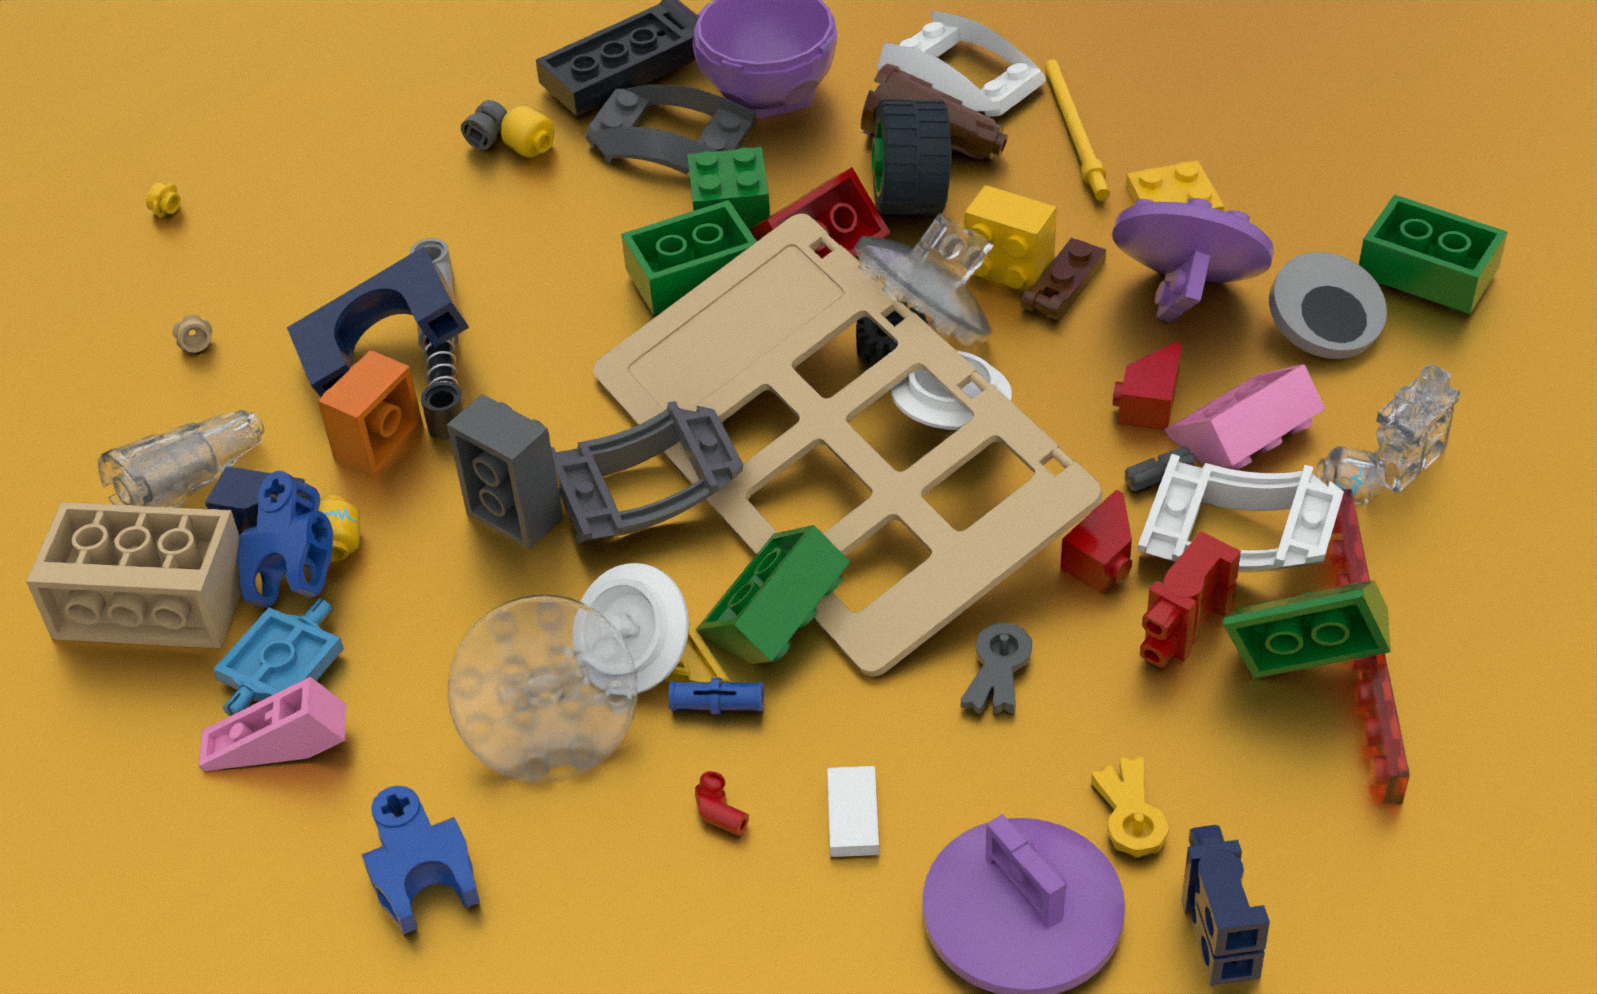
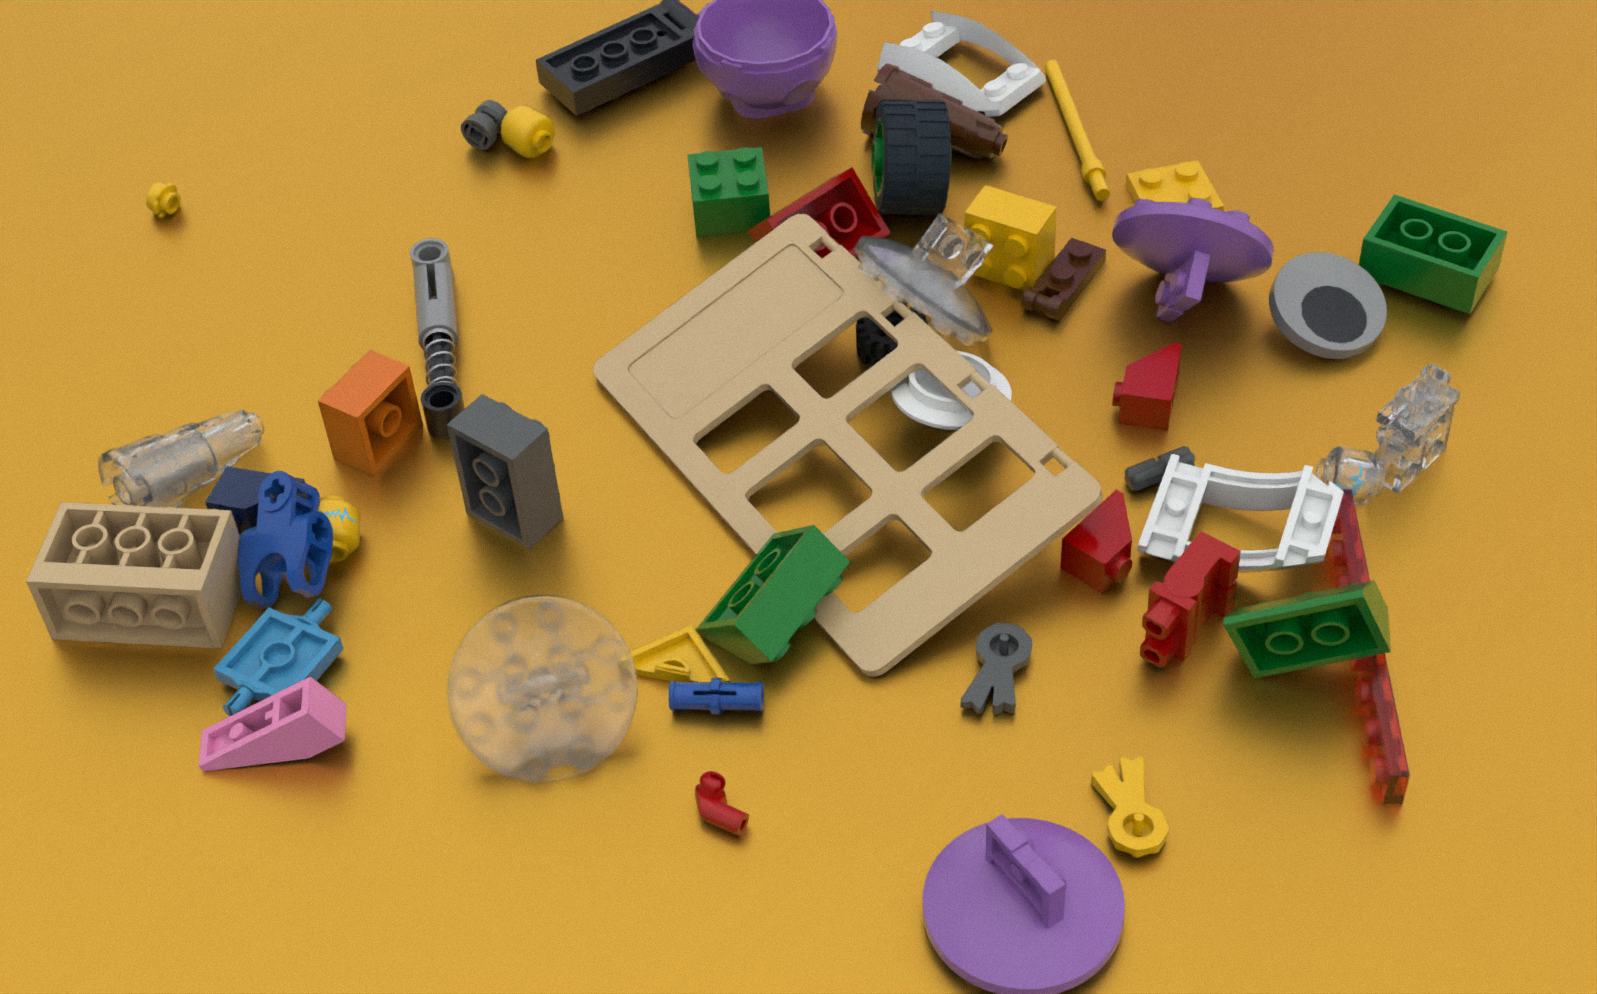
(195, 342): tan plate -> none
(410, 286): dark blue arch -> none
(415, 855): blue piece -> none
(582, 471): dark grey wedge -> none
(617, 133): dark grey wedge -> none
(647, 614): white piece -> none
(683, 252): green brick -> none
(852, 811): white tile -> none
(1224, 924): hips -> none
(1249, 418): bright pink slope -> none

